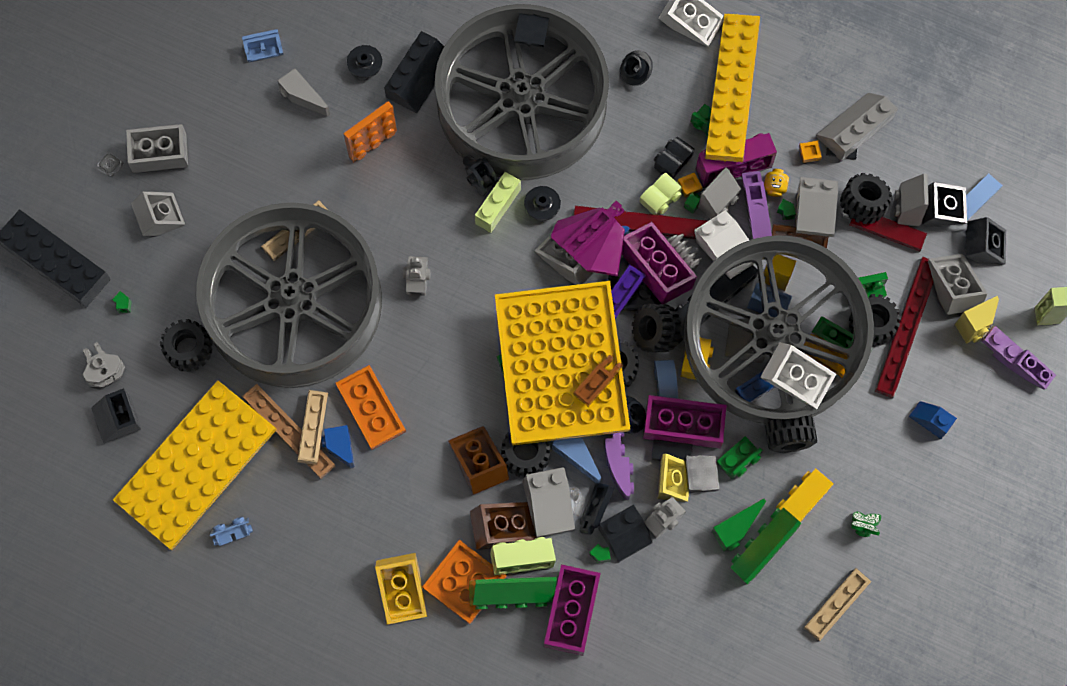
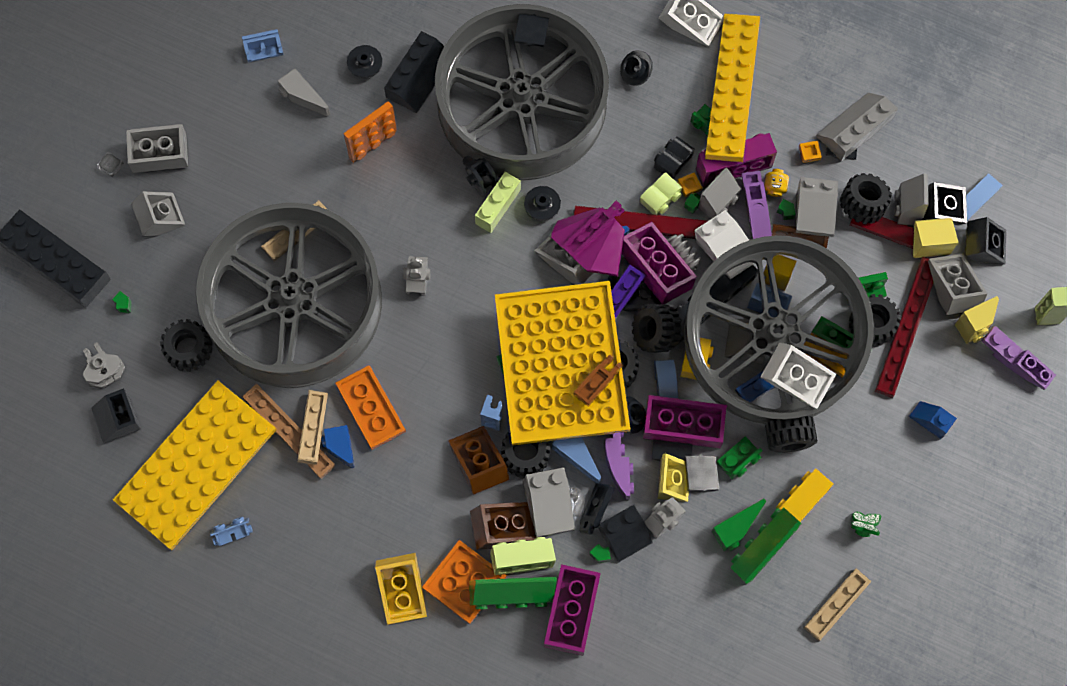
(491, 416): none -> medium blue hinge
(934, 238): none -> light yellow slope

